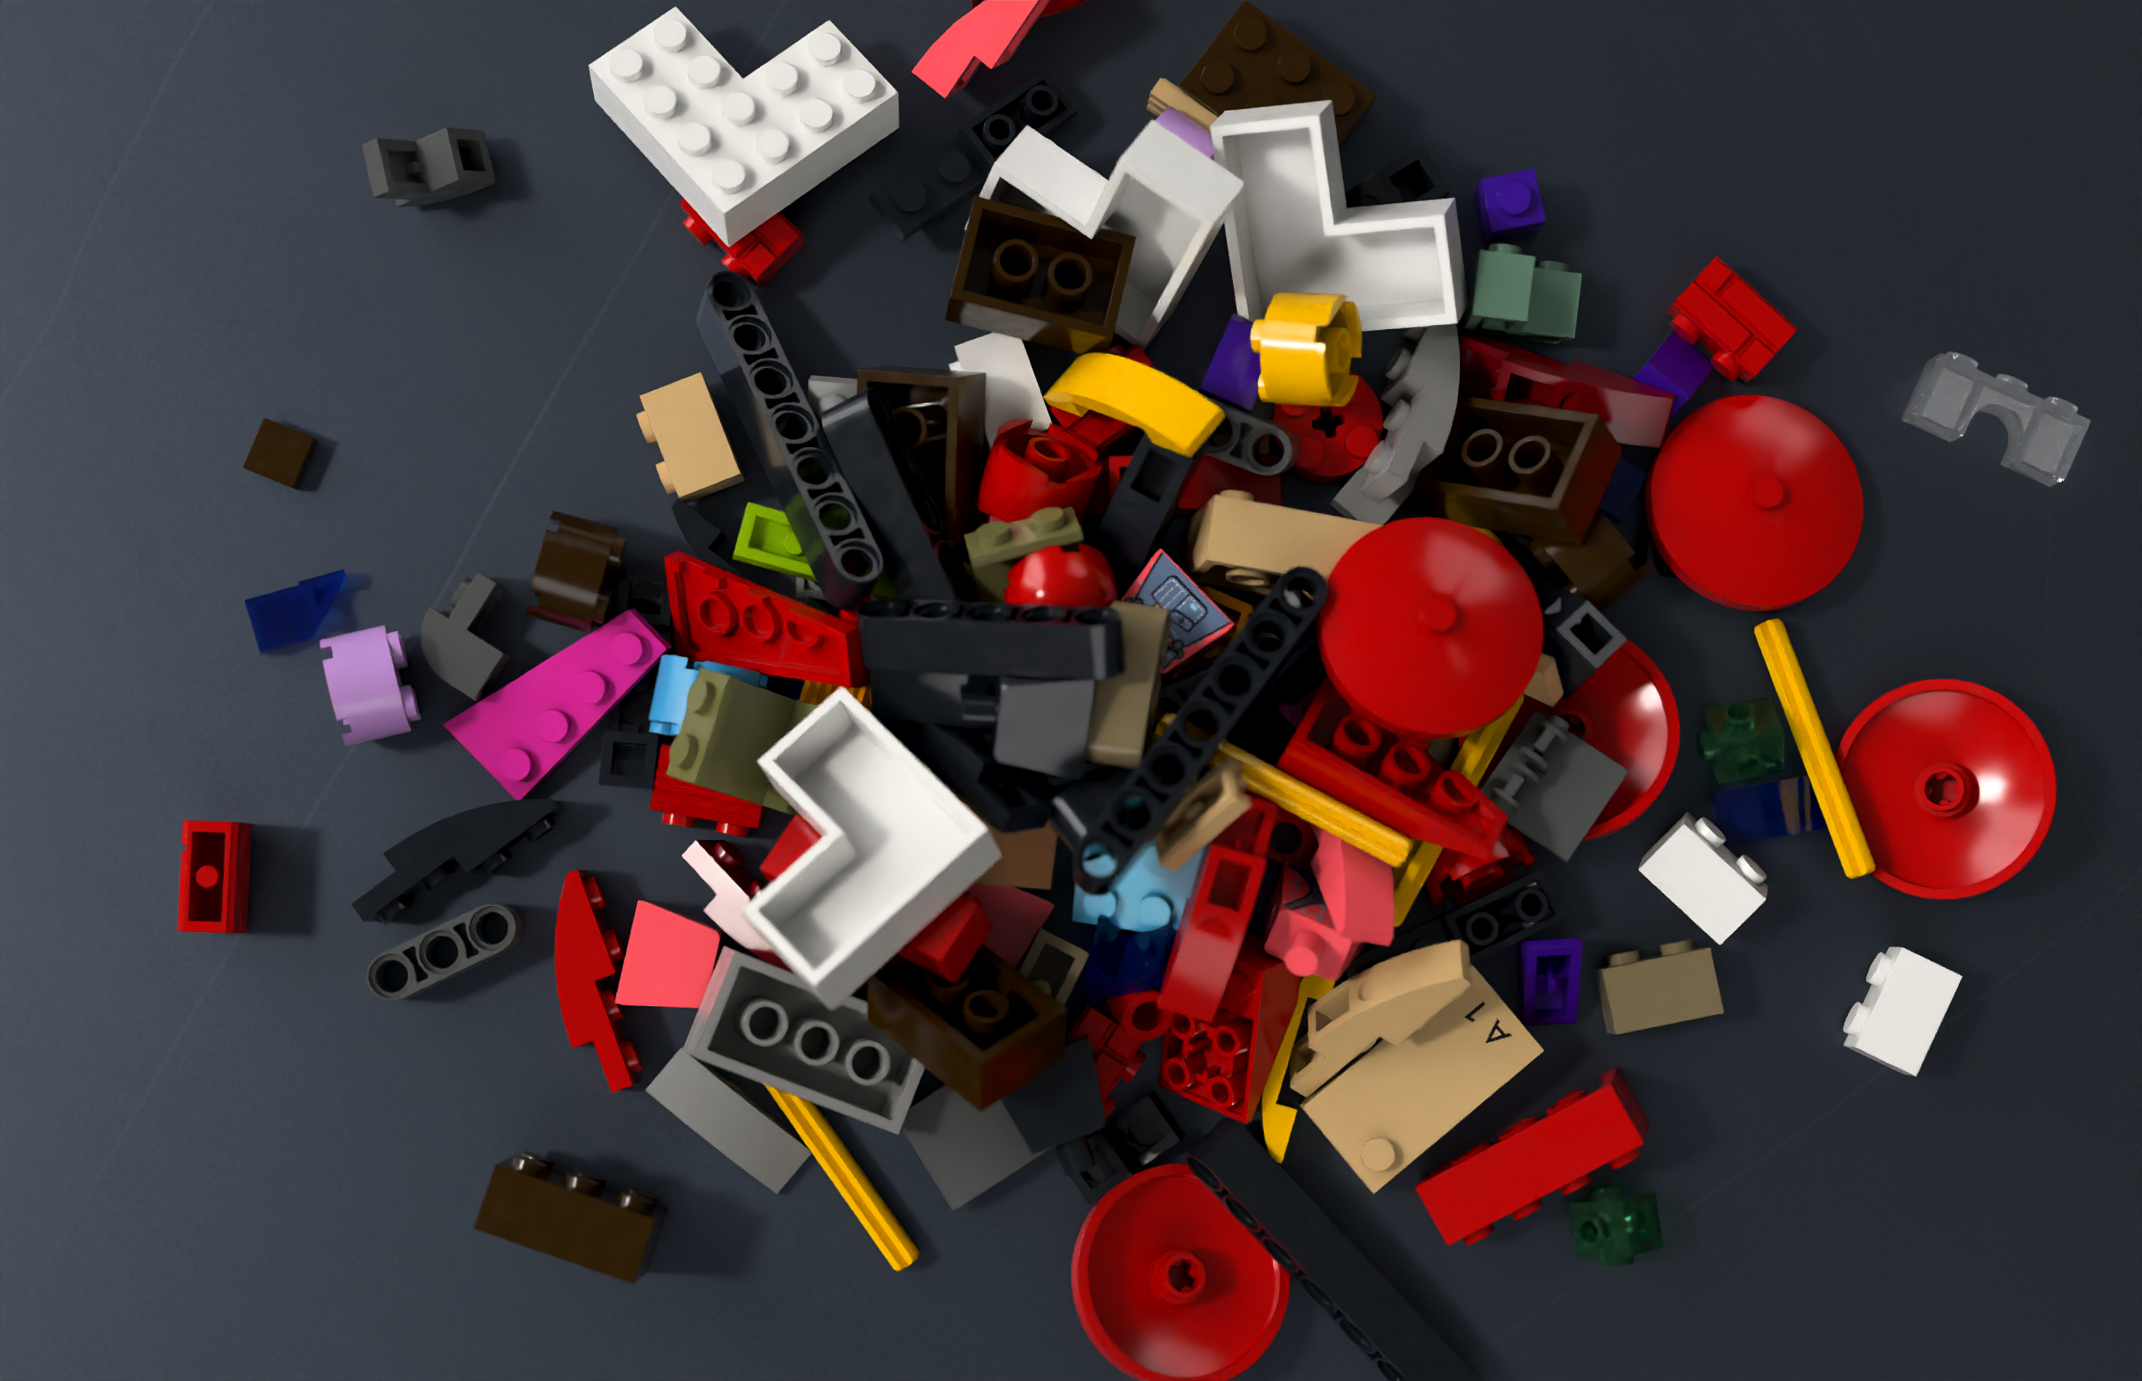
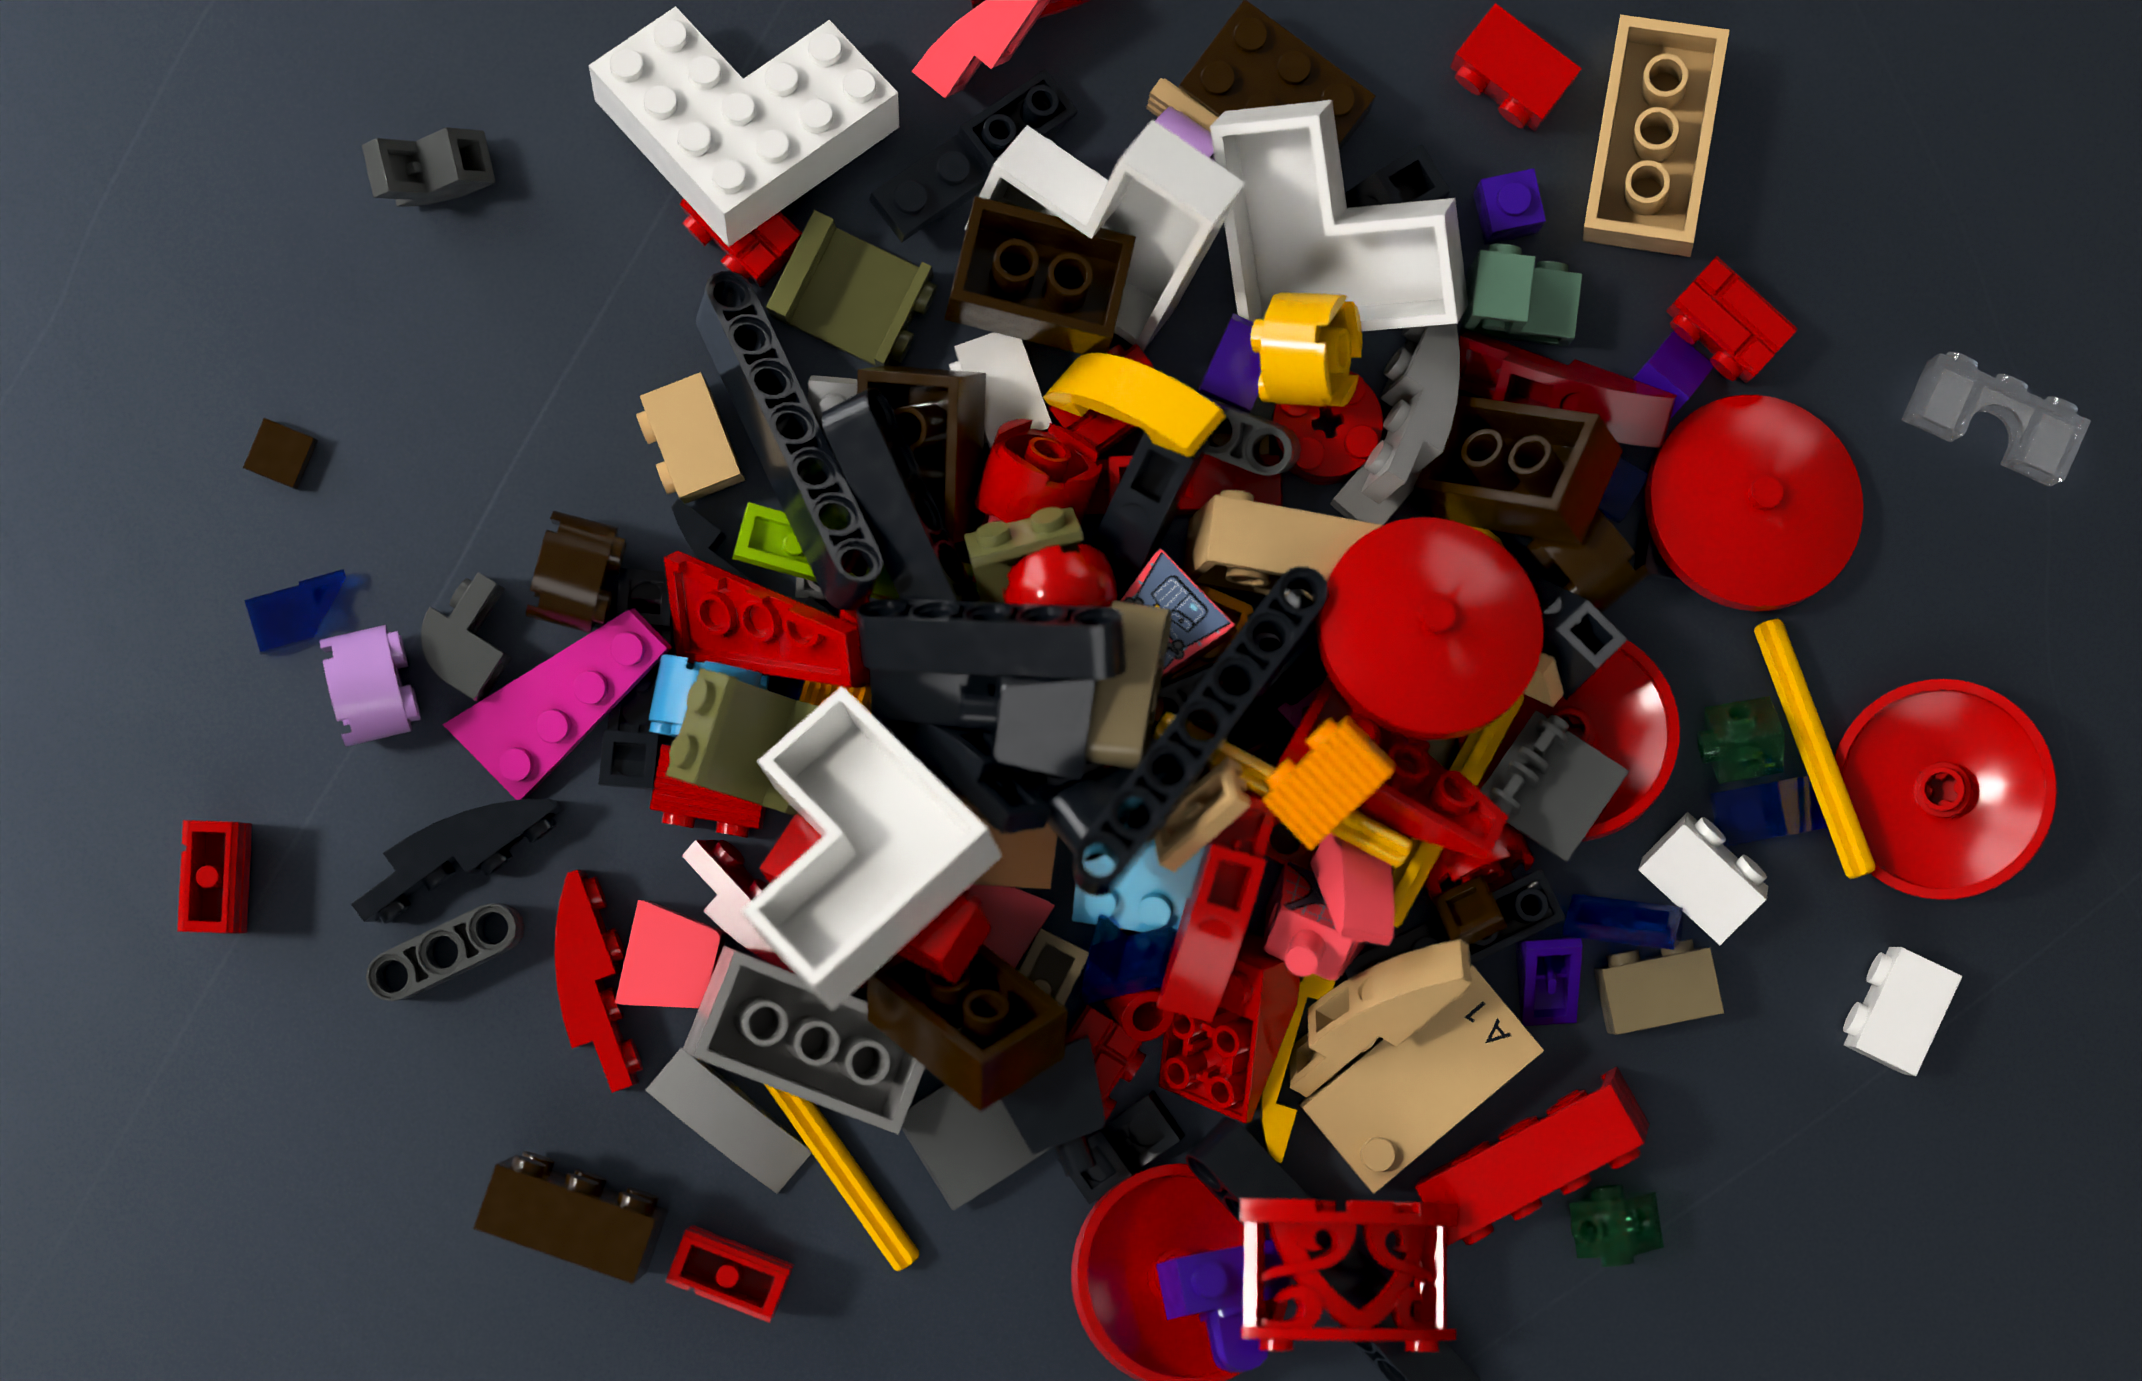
(729, 1273): none -> red brick
(851, 293): none -> olive panel
(1214, 1289): none -> dark purple brick
(1293, 1225): none -> red fence
(1327, 780): none -> light orange brick
(1470, 911): none -> dark brown tile
(1513, 68): none -> red brick
(1624, 922): none -> clear blue slope
(1655, 135): none -> tan brick

